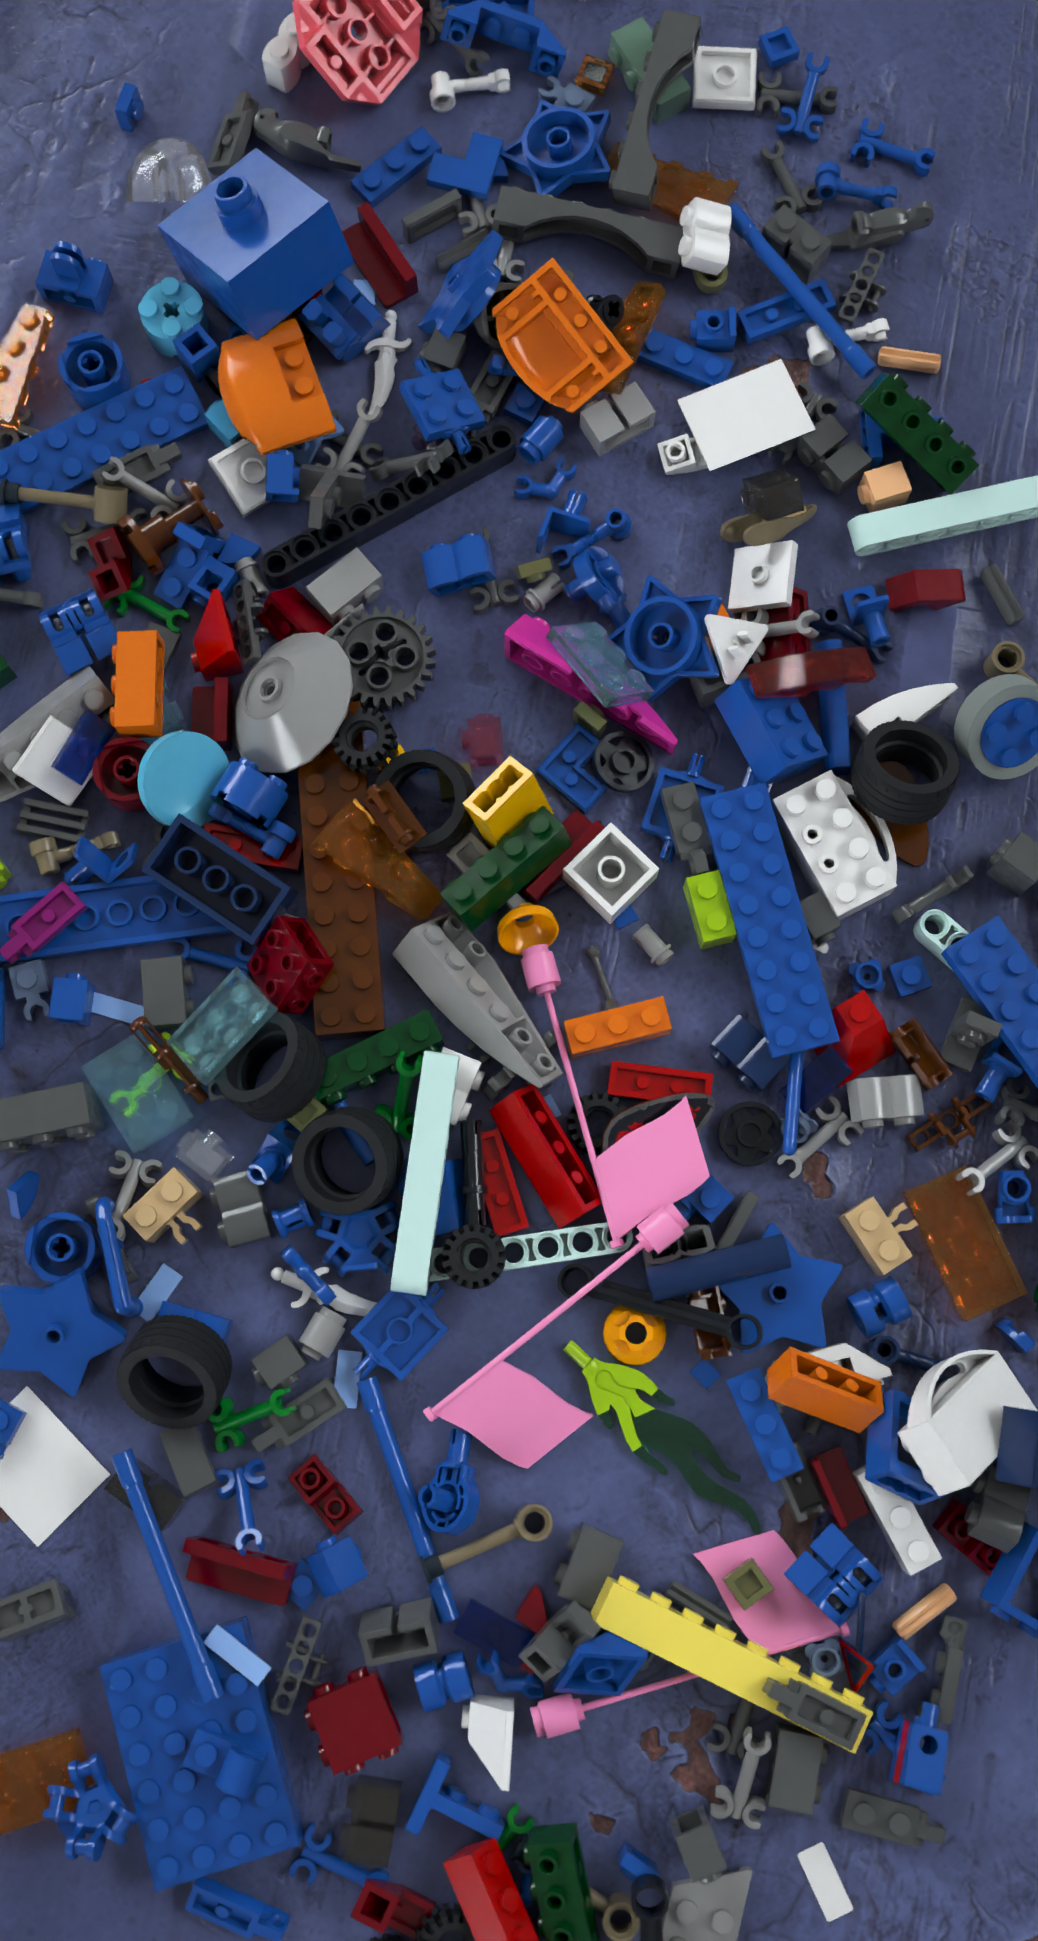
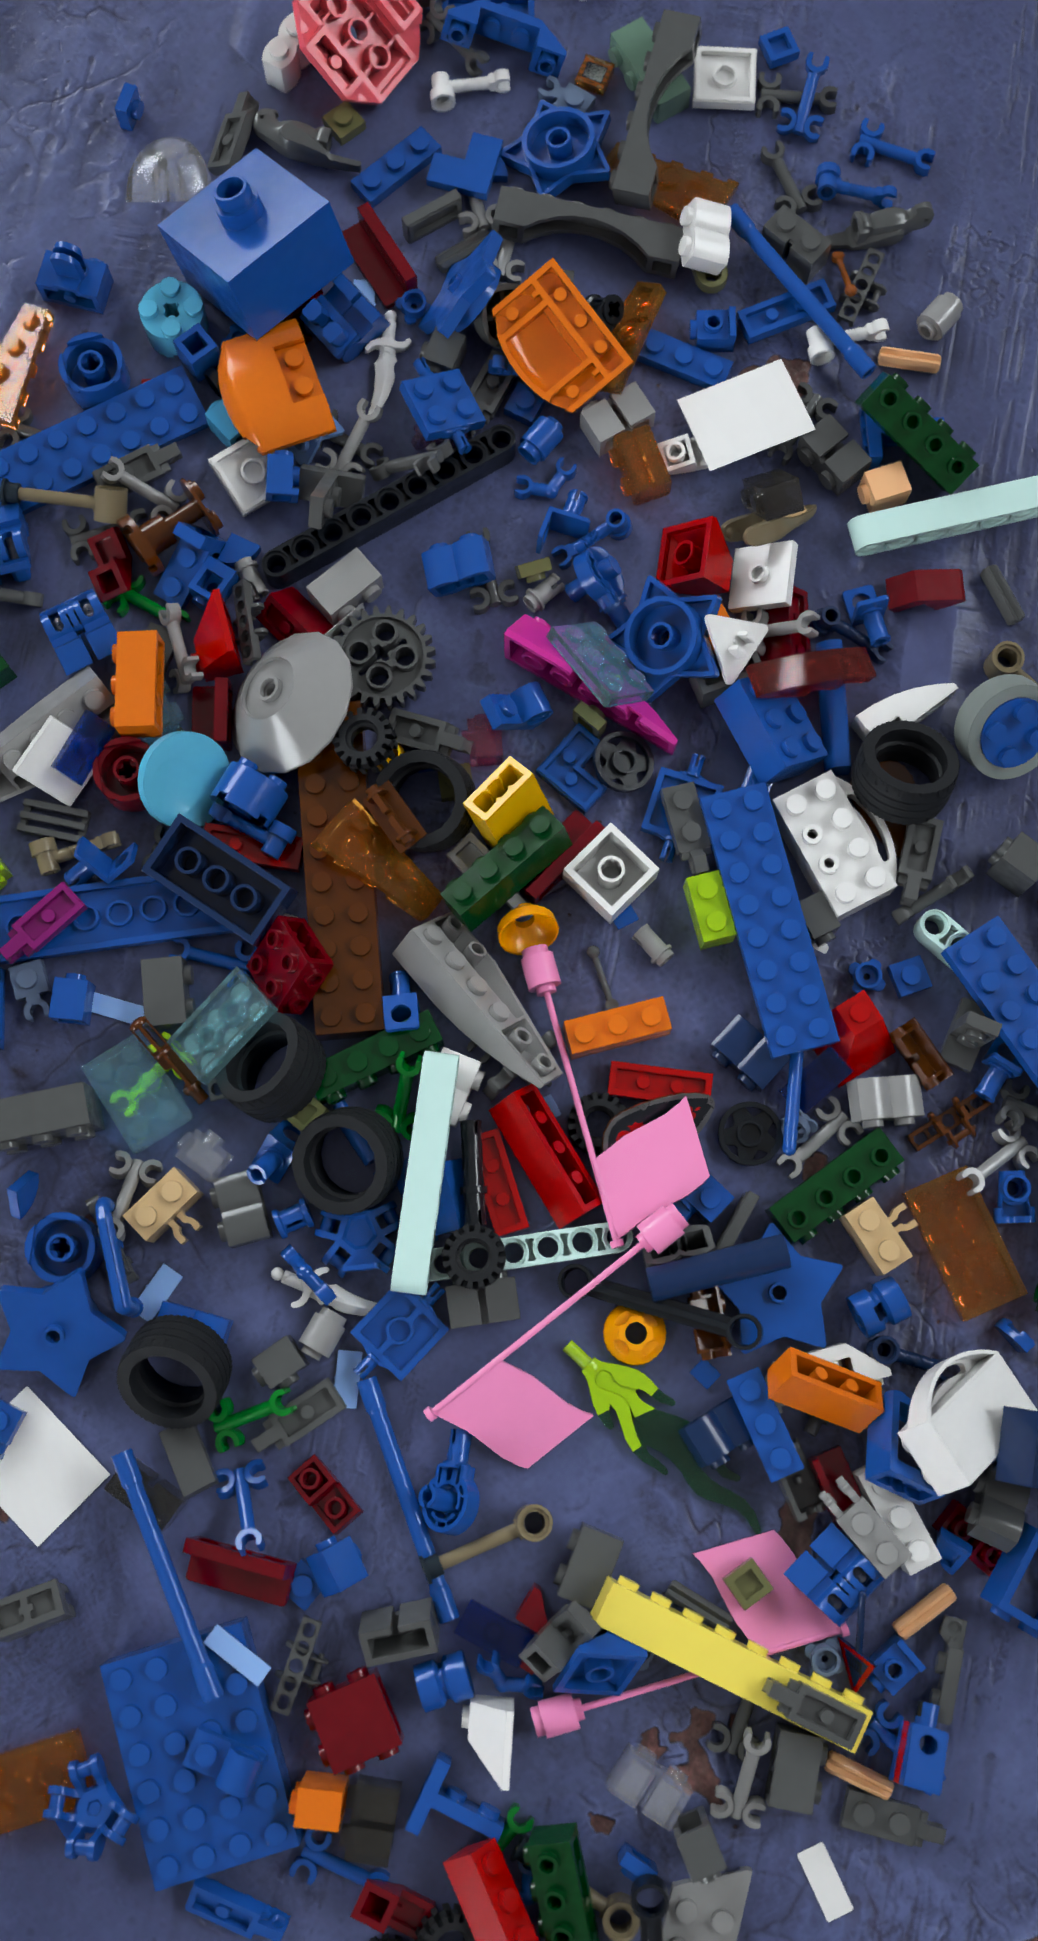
(186, 665): none -> light grey bar
(319, 1801): none -> orange brick
(344, 122): none -> olive plate
(400, 1004): none -> blue bracket
(409, 298): none -> blue plate
(427, 733): none -> dark grey hinge
(483, 1305): none -> dark grey piece
(519, 710): none -> blue plate
(641, 465): none -> clear orange brick
(665, 1795): none -> clear piece
(695, 558): none -> red slope
(716, 1434): none -> dark blue brick
(834, 1186): none -> dark green brick
(838, 258): none -> dark orange hinge
(859, 1775): none -> light nougat axle
(868, 1530): none -> light grey hinge
(918, 859): none -> dark grey hinge
(939, 316): none -> light grey brick
(952, 1550): none -> blue tile

